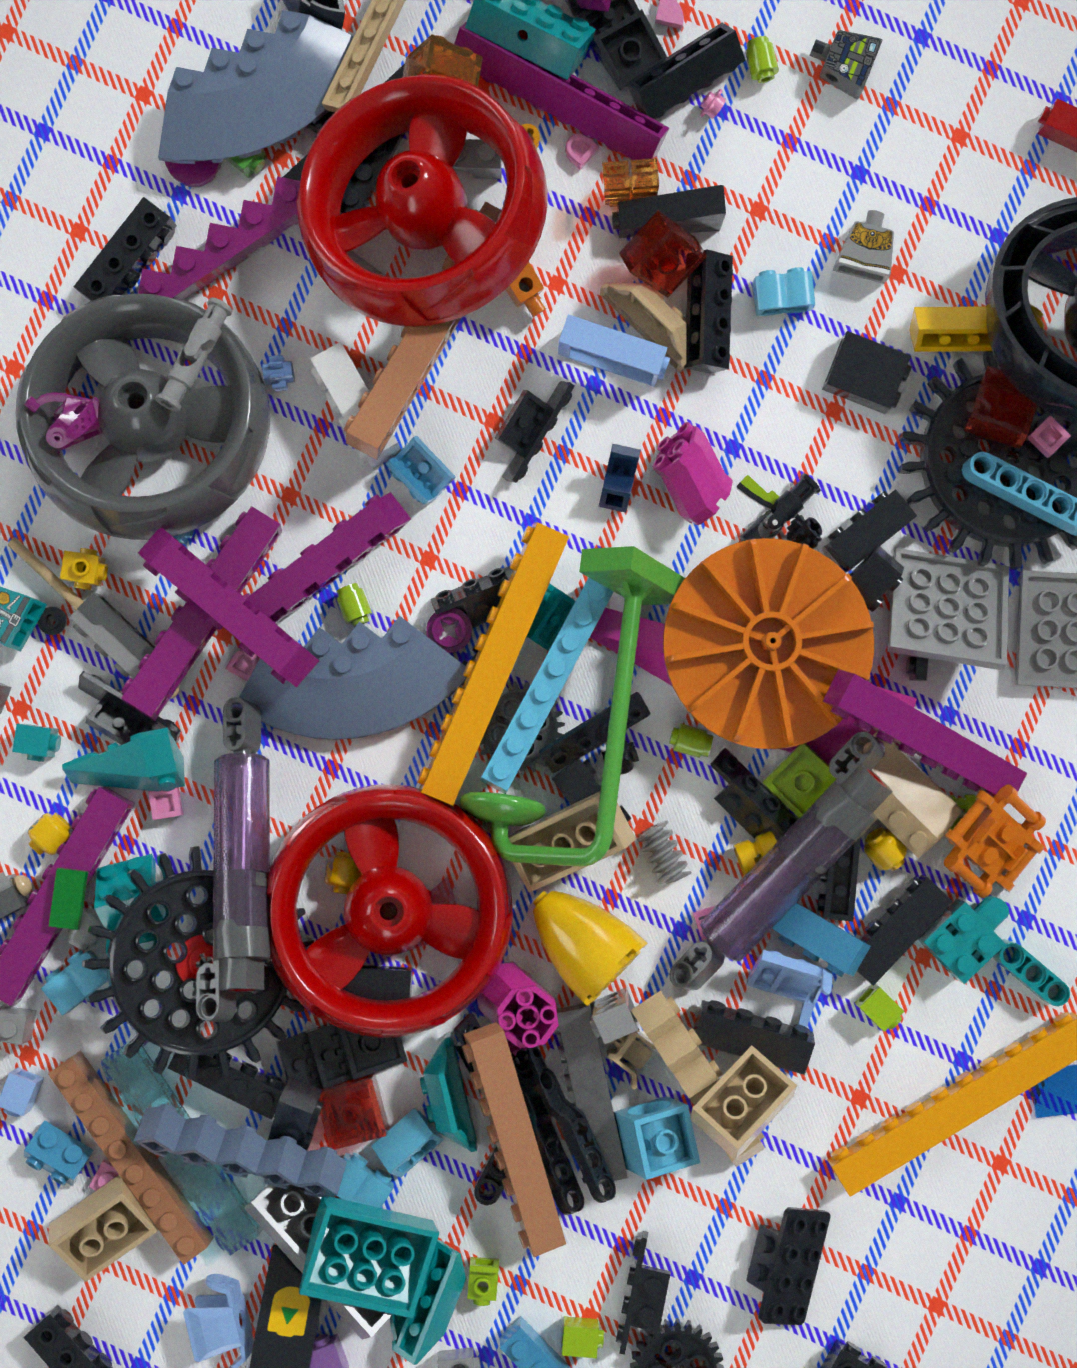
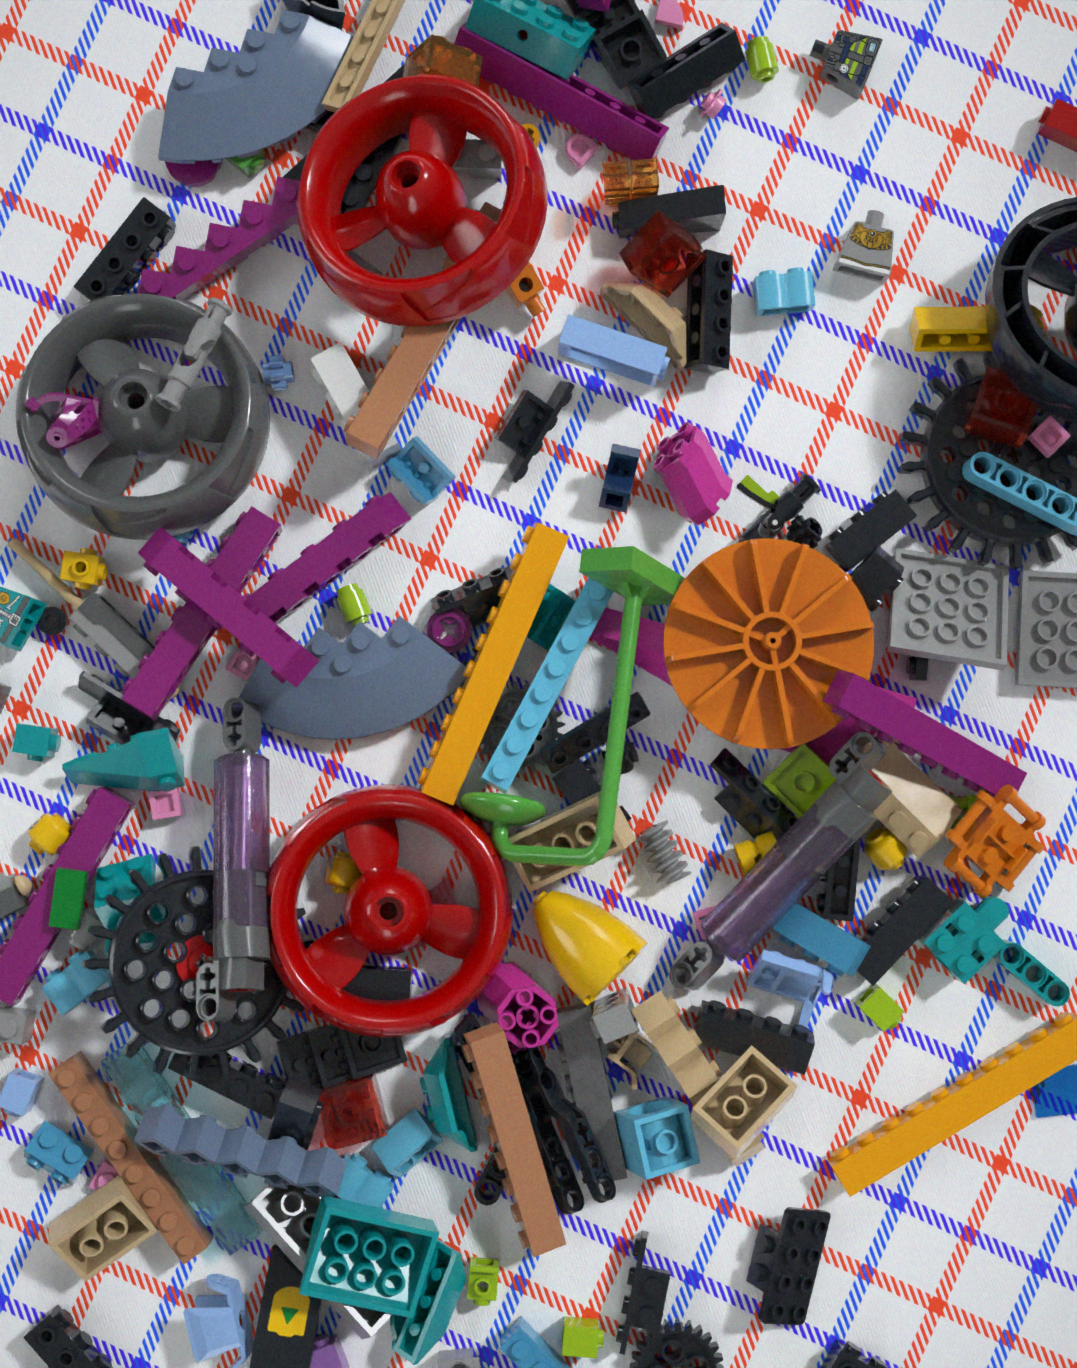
(691, 740): lime brick -> none
(867, 373): black brick -> none

